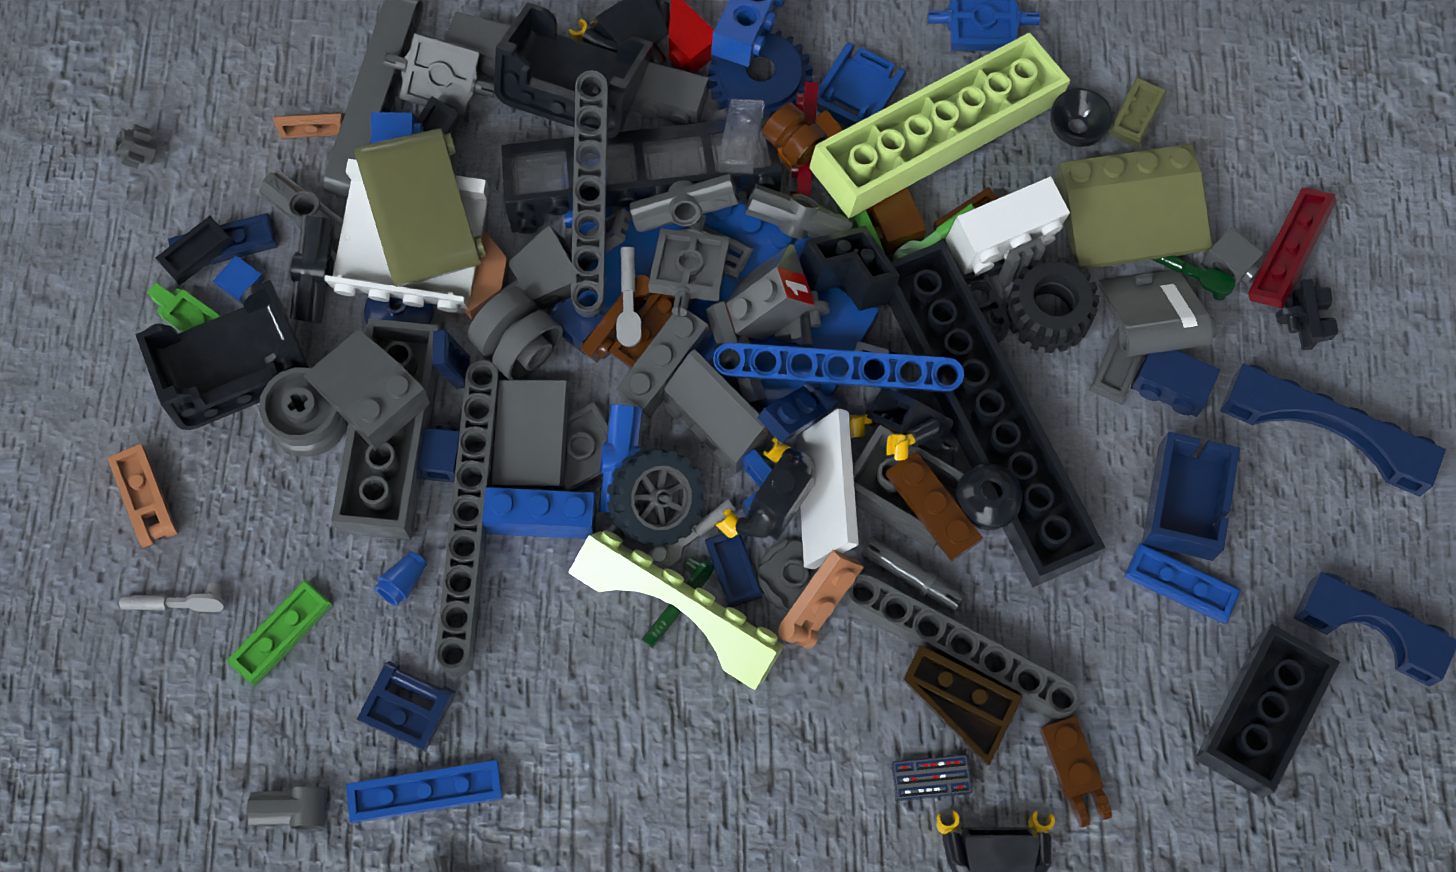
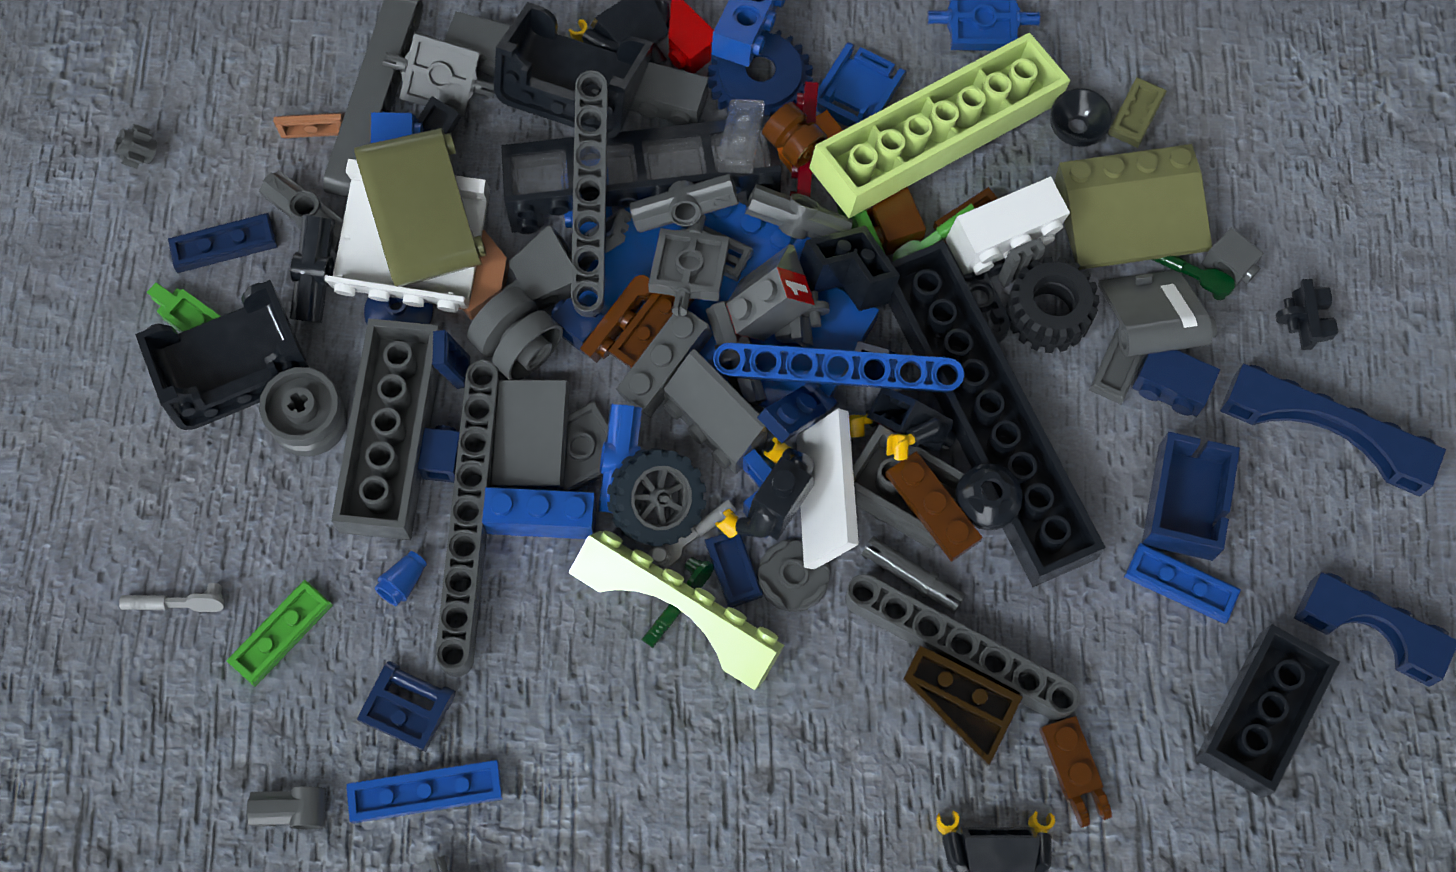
(142, 494): nougat plate -> none
(194, 250): black tile -> none
(237, 278): blue tile -> none
(368, 388): dark grey slope -> none
(628, 322): light grey piece -> none
(819, 599): nougat plate -> none
(931, 778): tile -> none
(1292, 247): dark red plate -> none

